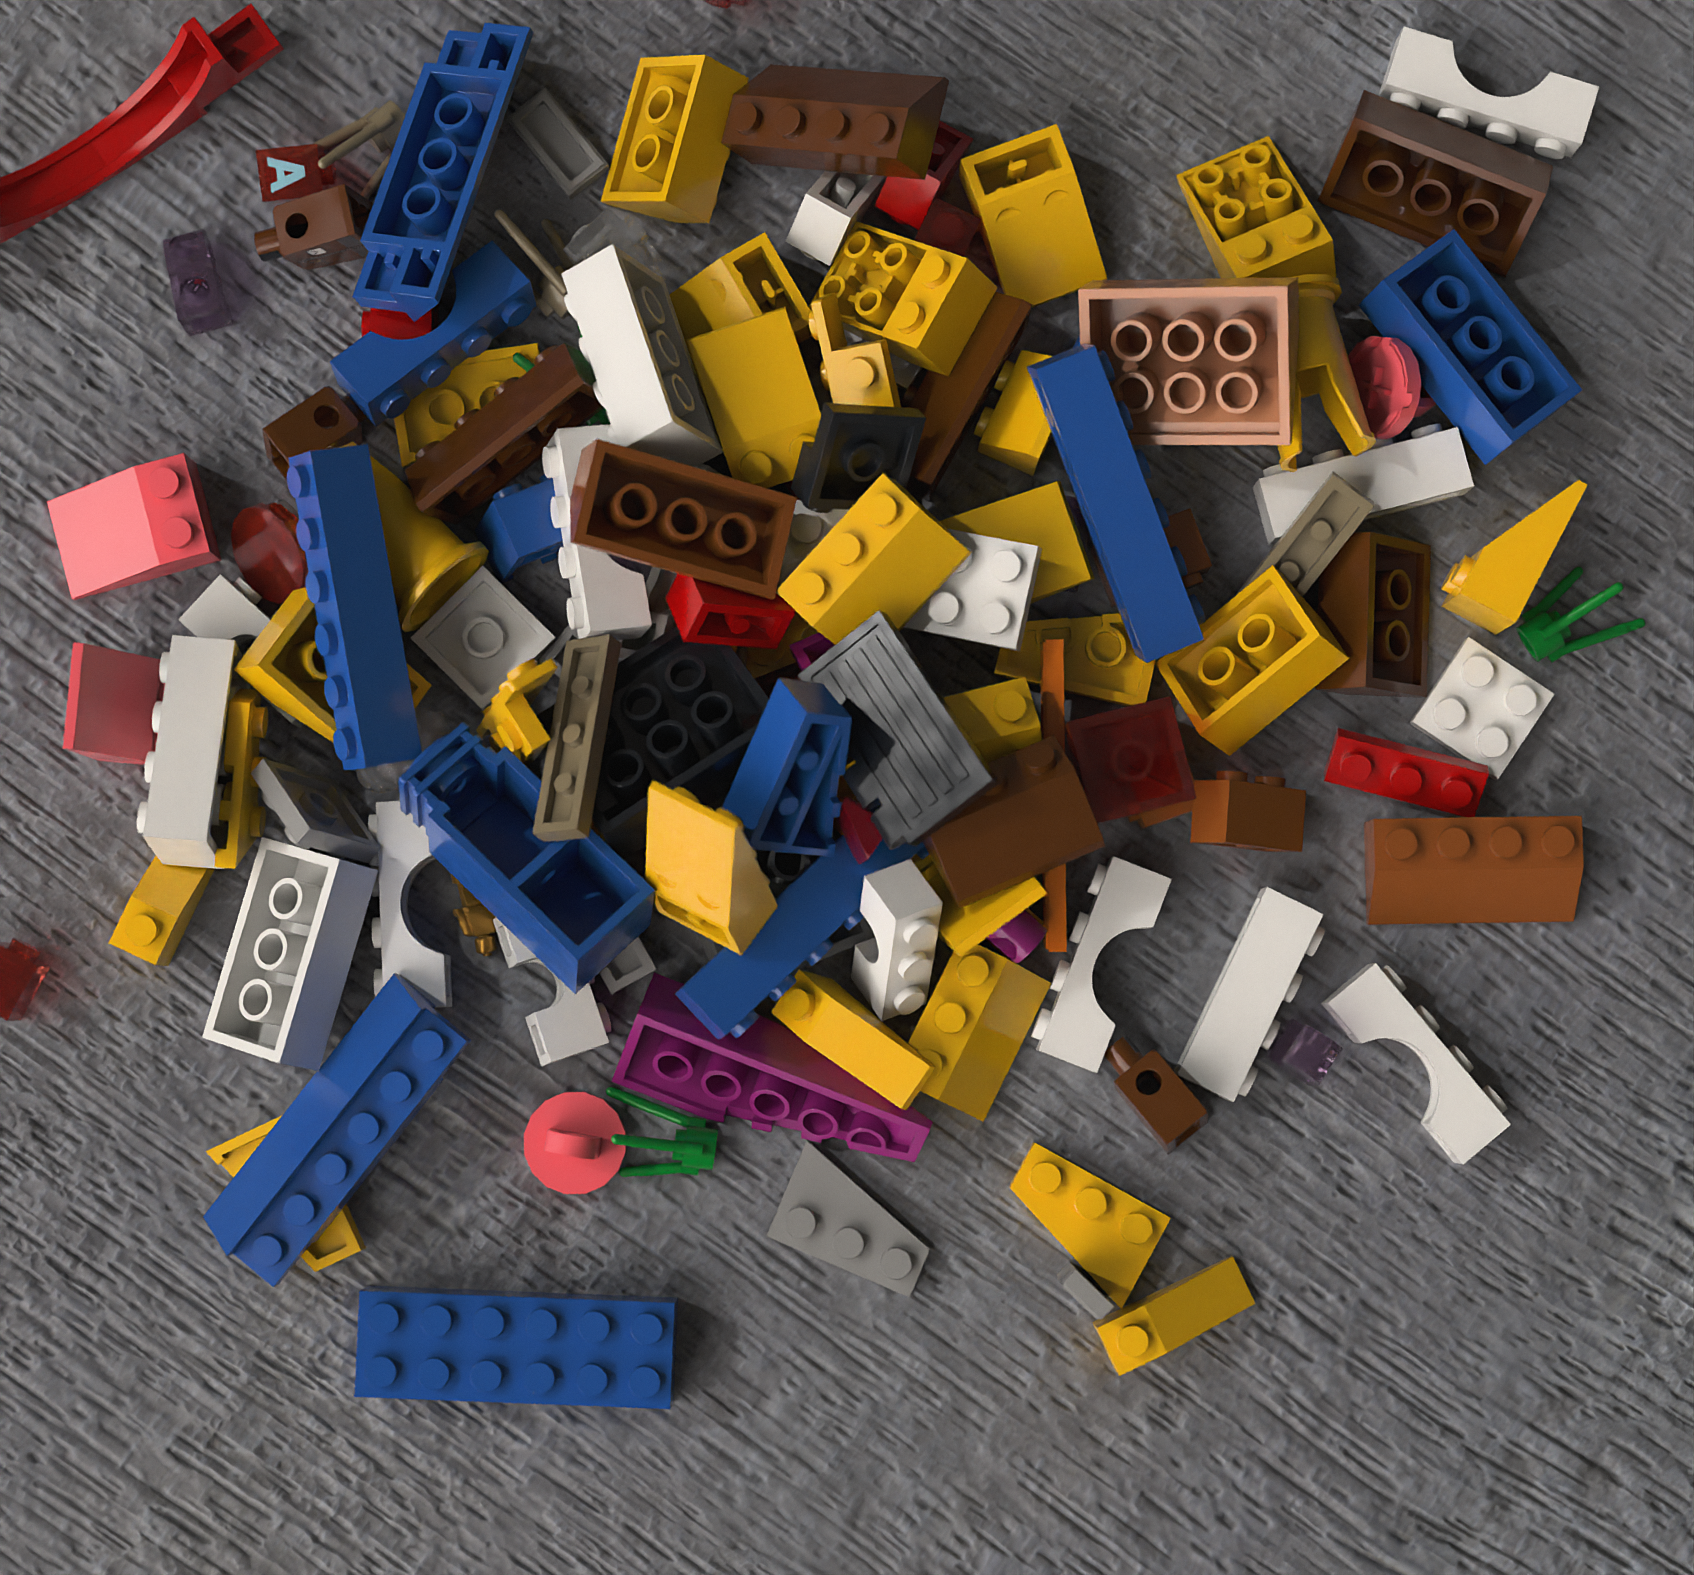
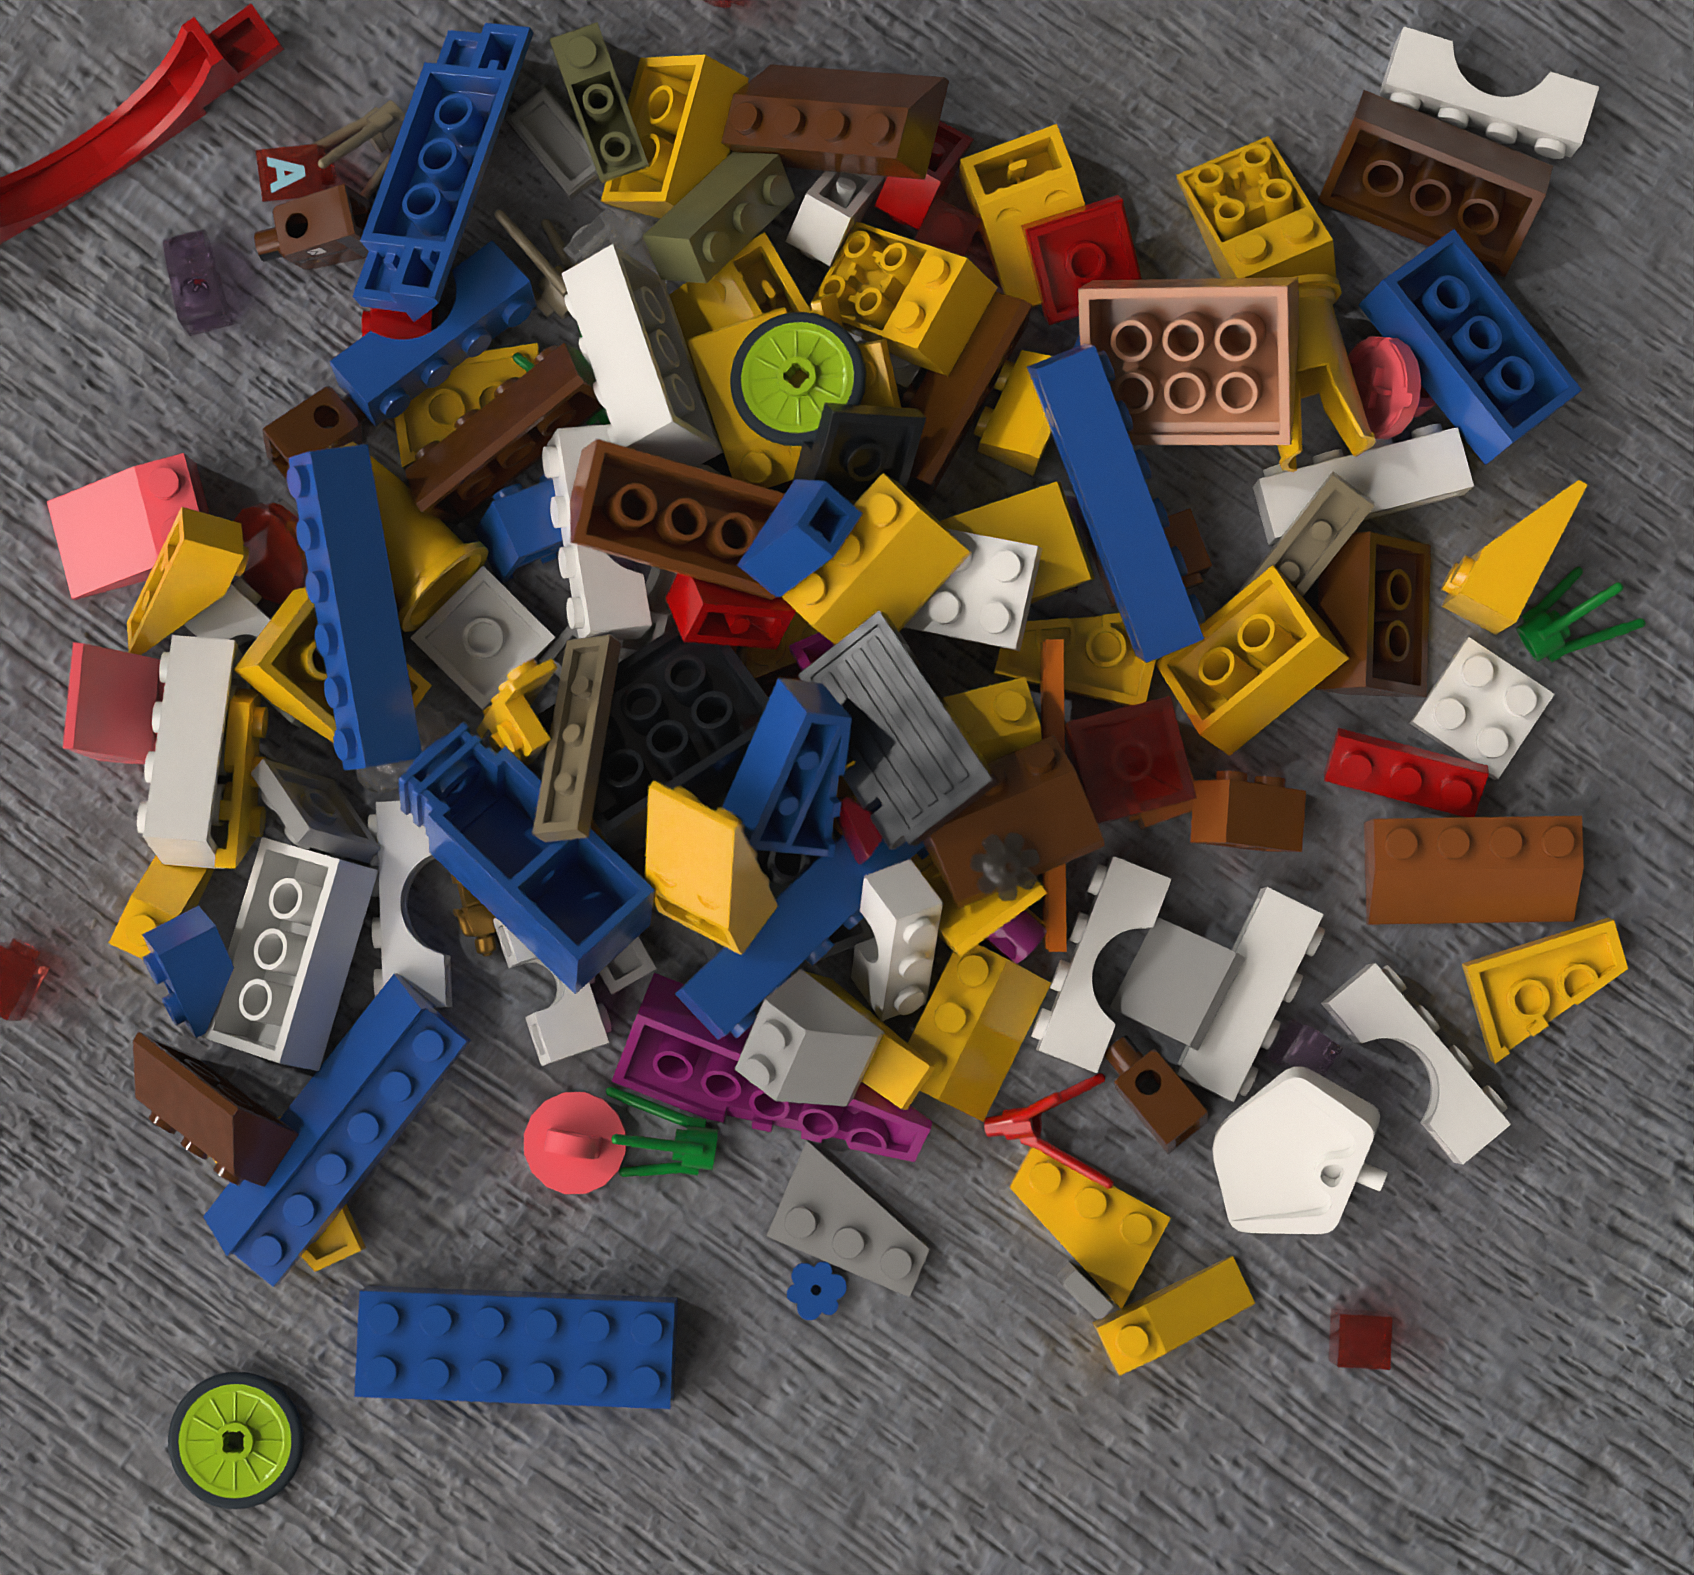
(187, 576): none -> yellow slope
(192, 965): none -> blue slope
(209, 1112): none -> reddish brown slope
(270, 1444): none -> lime wheel
(598, 102): none -> olive slope
(719, 217): none -> olive brick
(774, 355): none -> lime wheel
(799, 536): none -> blue slope
(808, 1045): none -> light grey slope
(810, 1304): none -> blue plant
(994, 864): none -> clear smoke plant
(1026, 1125): none -> red plant
(1076, 249): none -> red tile
(1177, 983): none -> light grey tile
(1295, 1155): none -> white animal
(1360, 1339): none -> clear red brick
(1537, 981): none -> yellow wing

